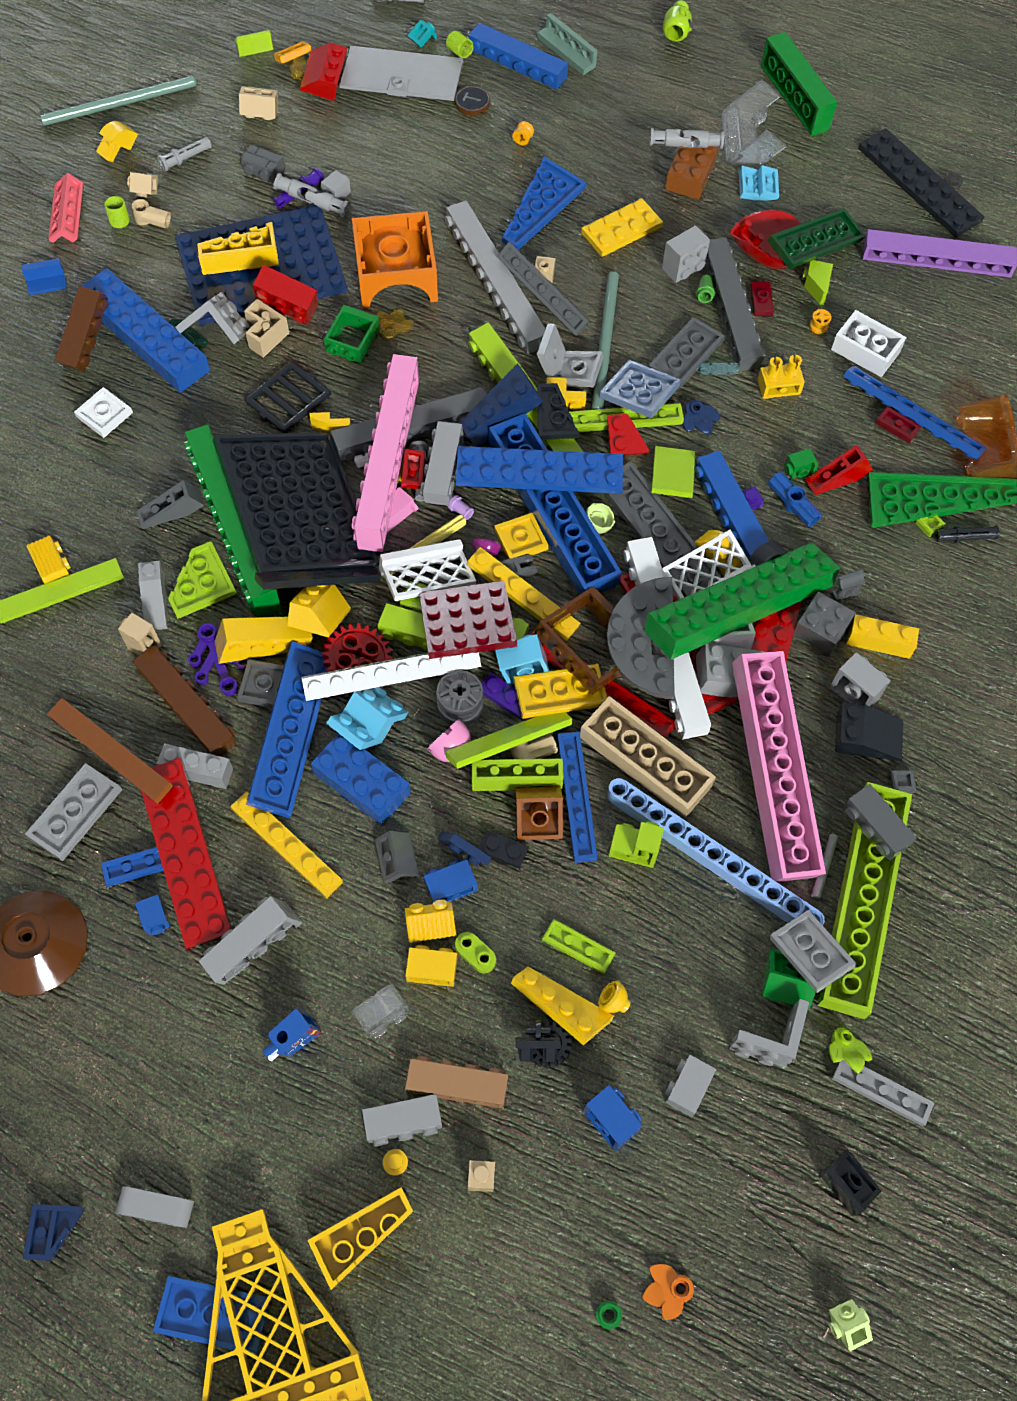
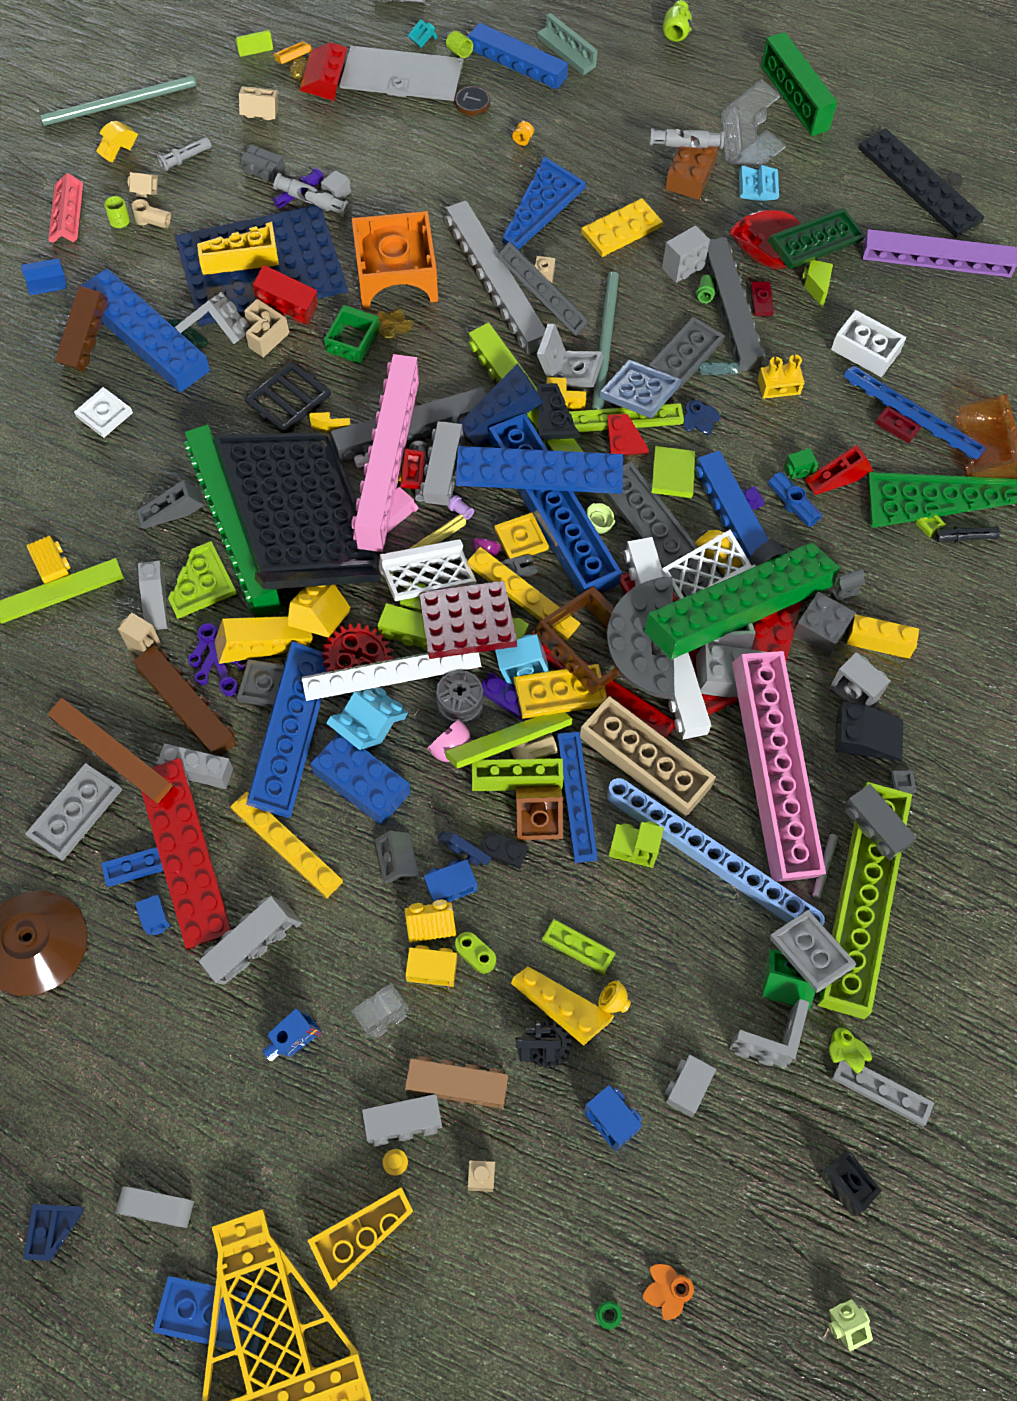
(820, 321): light orange wheel -> none

